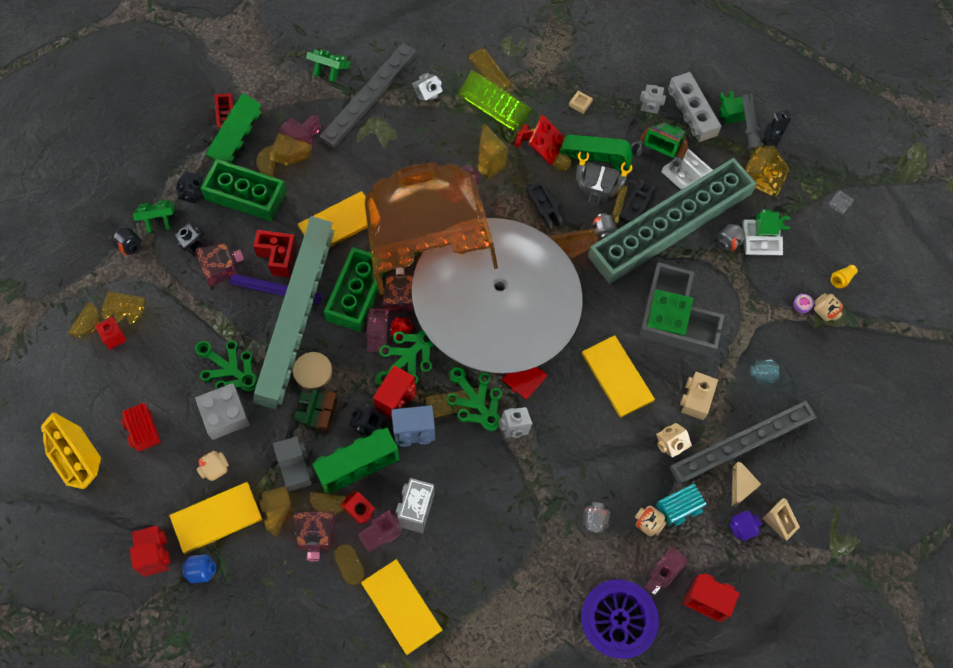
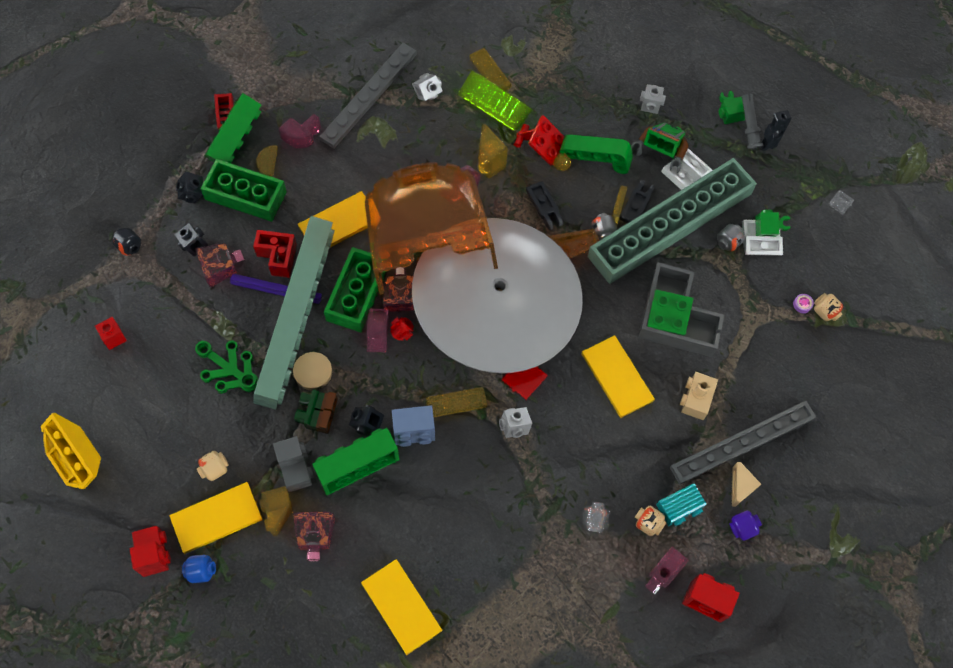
(85, 322): clear yellow tile -> none
(123, 305): clear yellow plate -> none
(140, 427): red brick -> none
(147, 211): green plate -> none
(222, 411): light grey brick -> none
(289, 150): clear yellow slope -> none
(324, 57): green plate -> none
(326, 502): clear yellow tile -> none
(349, 565): clear yellow tile -> none
(351, 501): red brick -> none
(384, 529): clear pink brick -> none
(394, 392): red brick -> none
(408, 354): green plant -> none
(416, 505): light grey brick -> none
(475, 401): green plant -> none
(580, 102): tan tile -> none
(599, 181): dark grey torso -> none
(641, 599): dark purple piece -> none
(673, 440): tan brick -> none
(694, 107): light grey brick -> none
(765, 371): clear light blue head -> none
(767, 169): clear yellow slope -> none
(782, 519): tan slope -> none
(842, 277): yellow cone -> none

